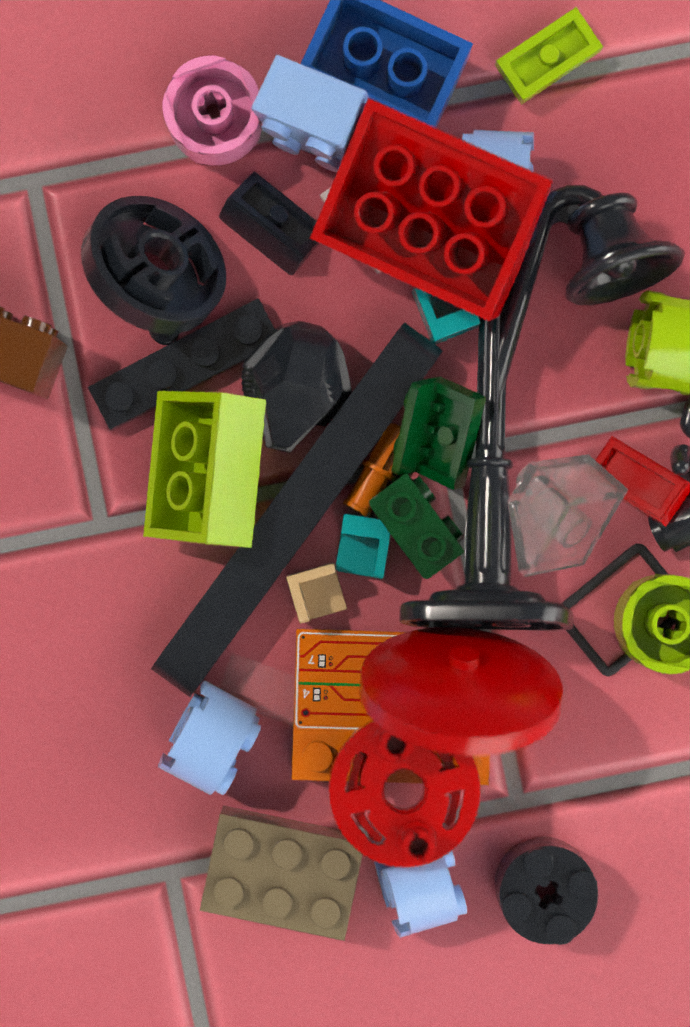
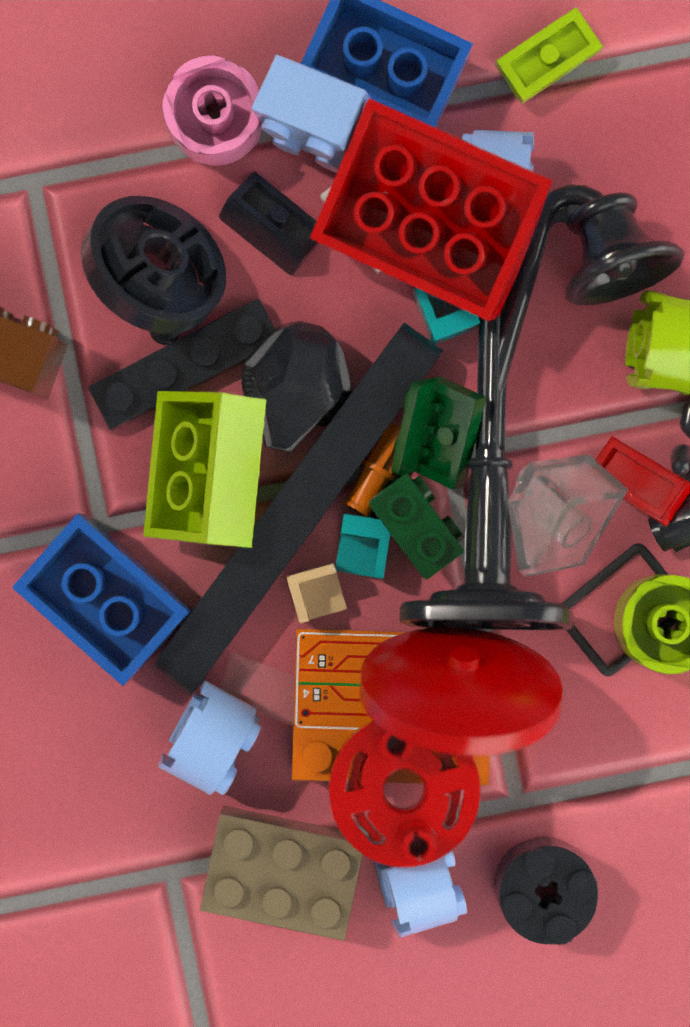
(102, 598): none -> blue brick

